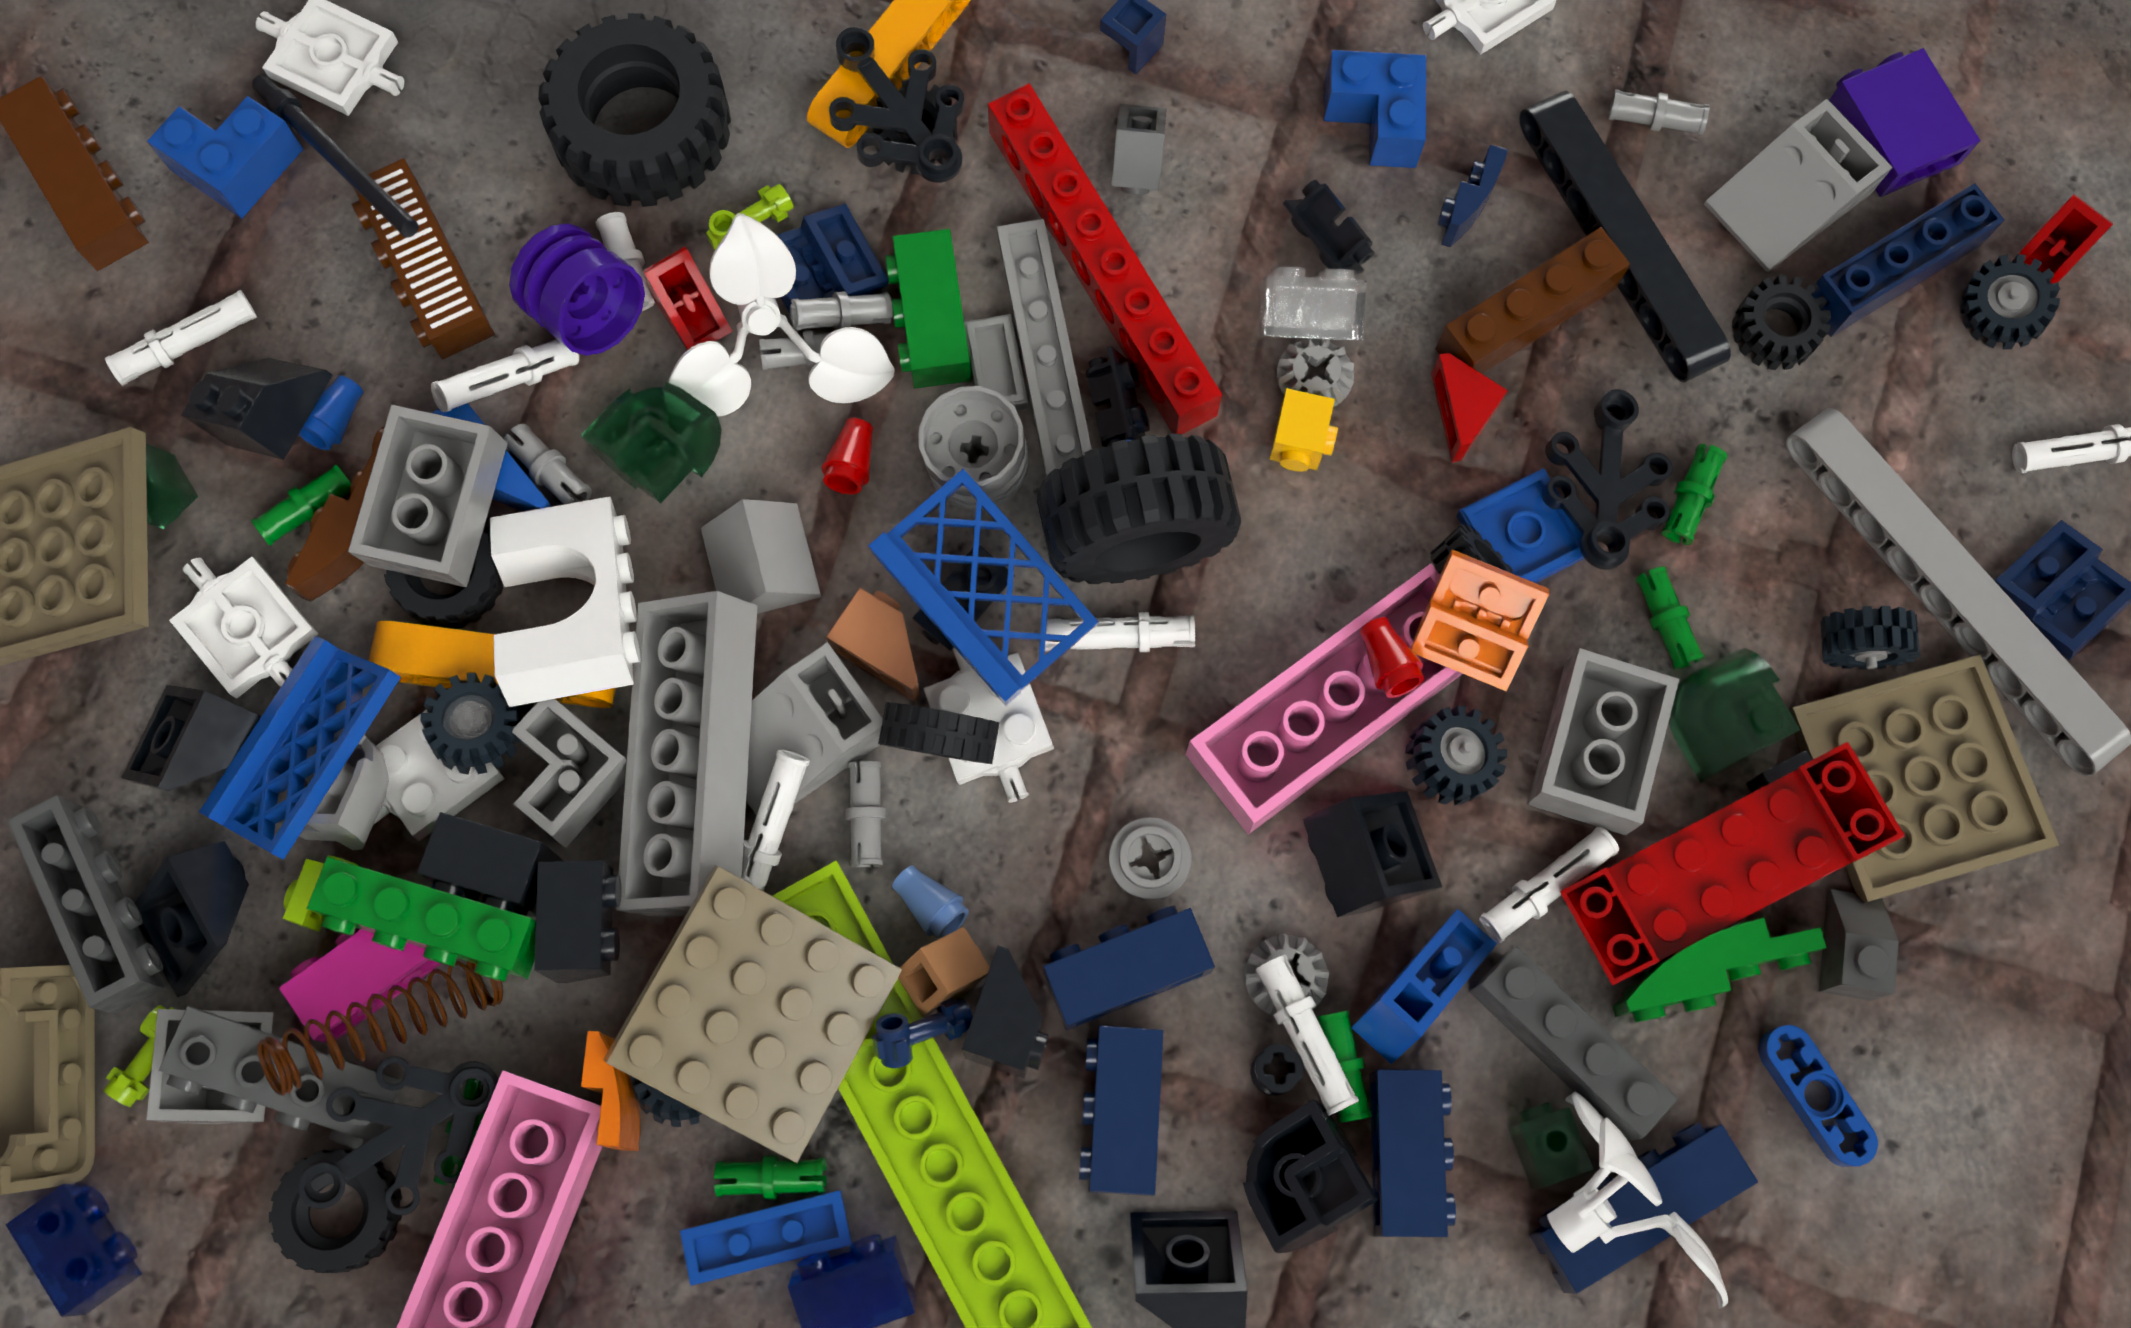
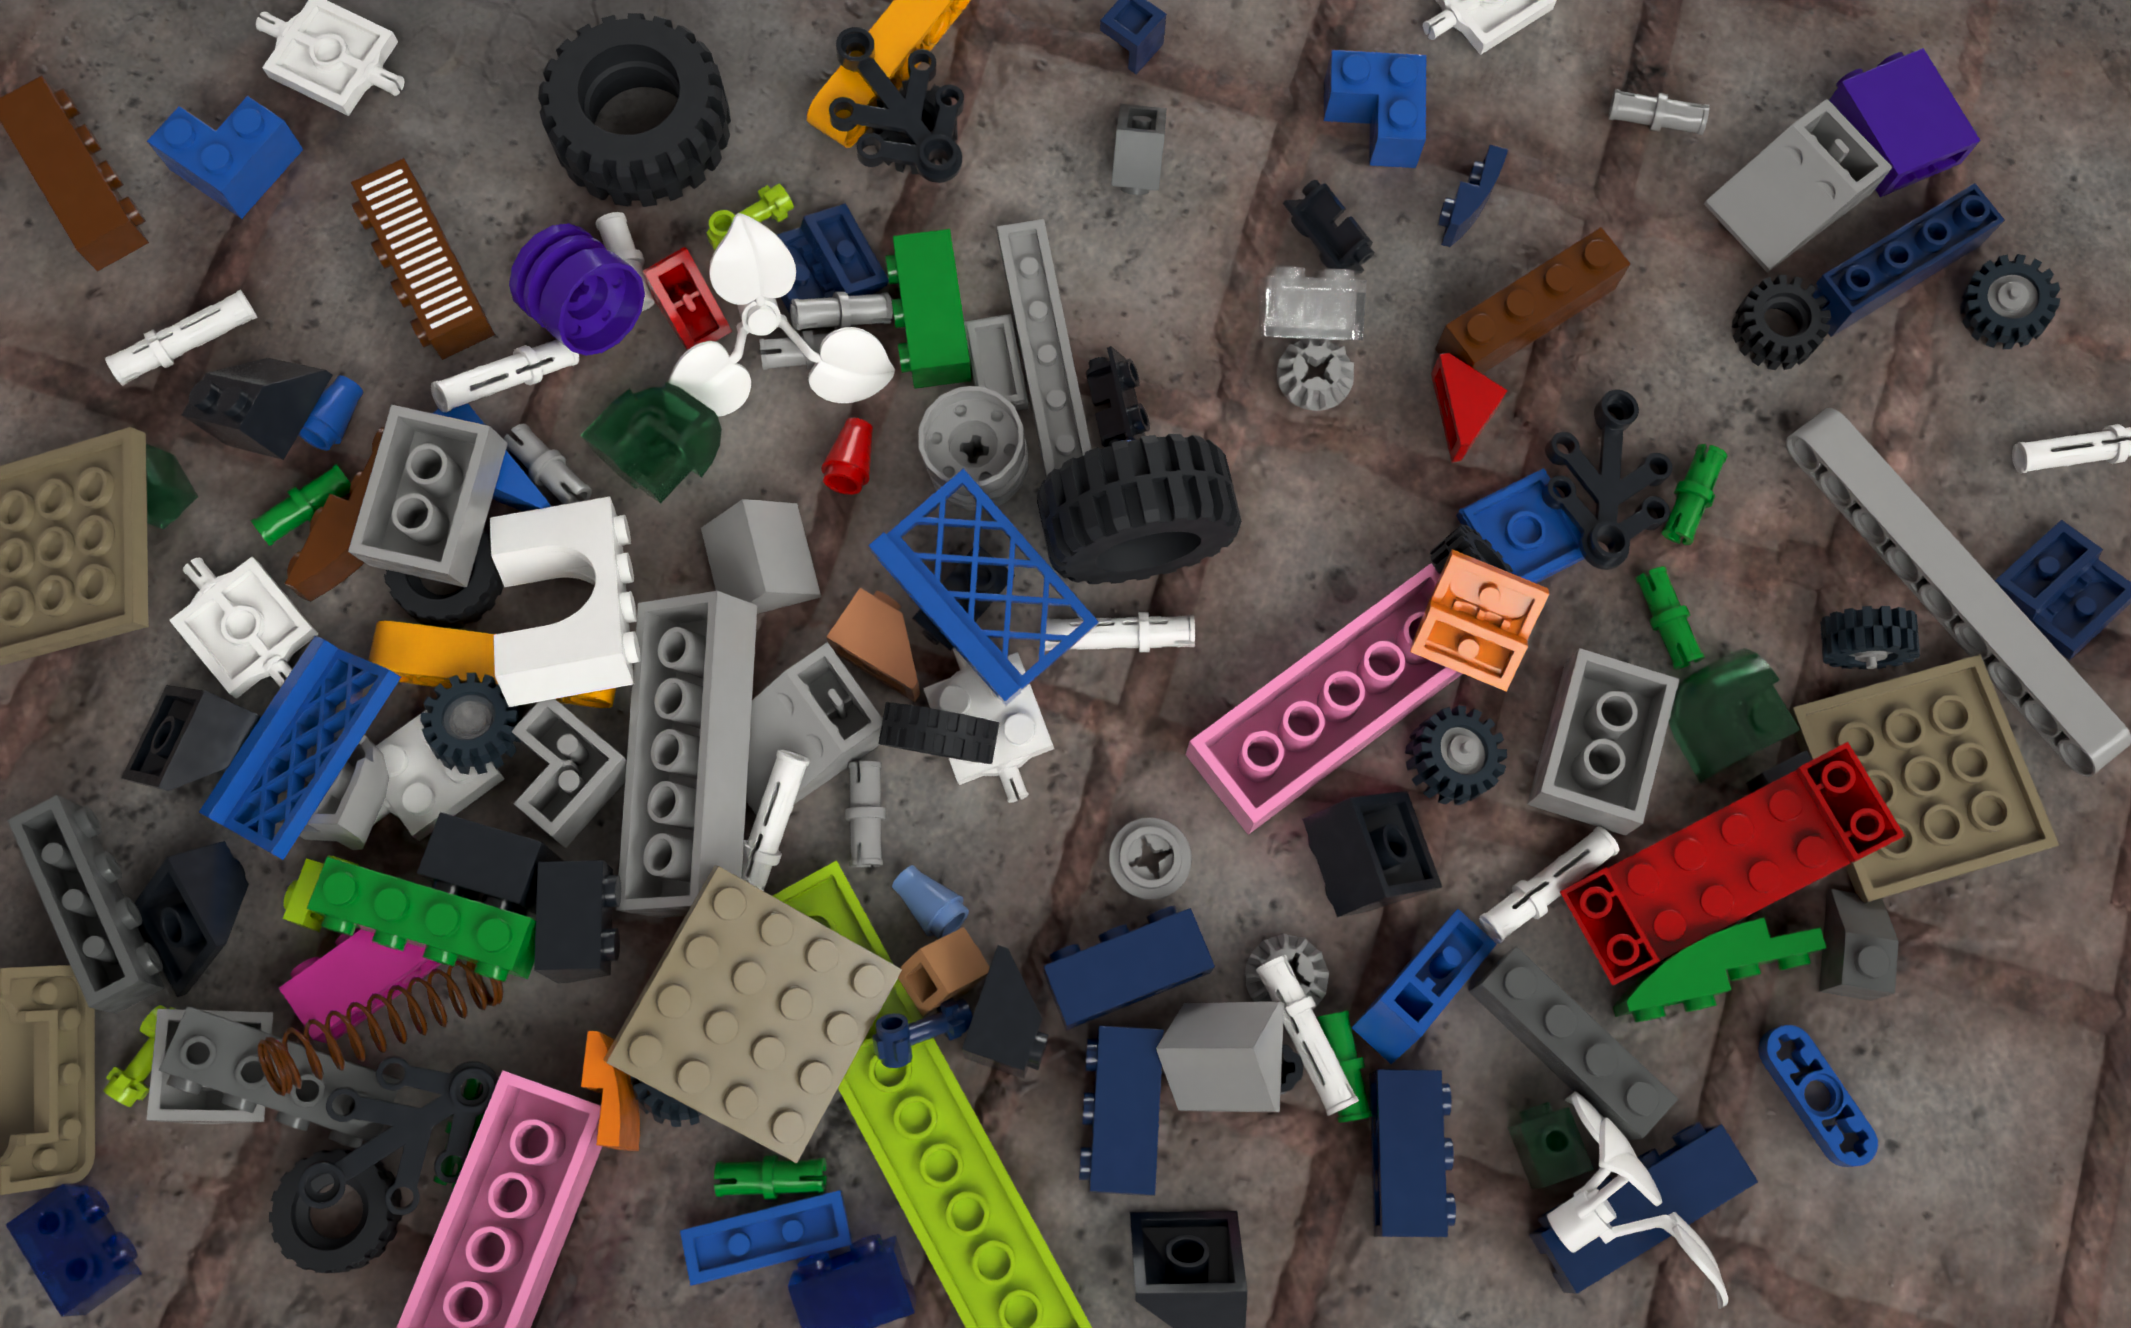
(289, 108): black bar -> none
(1103, 260): red brick -> none
(1225, 1056): none -> light grey slope
(1303, 431): yellow brick -> none
(1304, 1179): black brick -> none
(1391, 660): red cone -> none
(1603, 197): black beam -> none
(2066, 237): red slope -> none

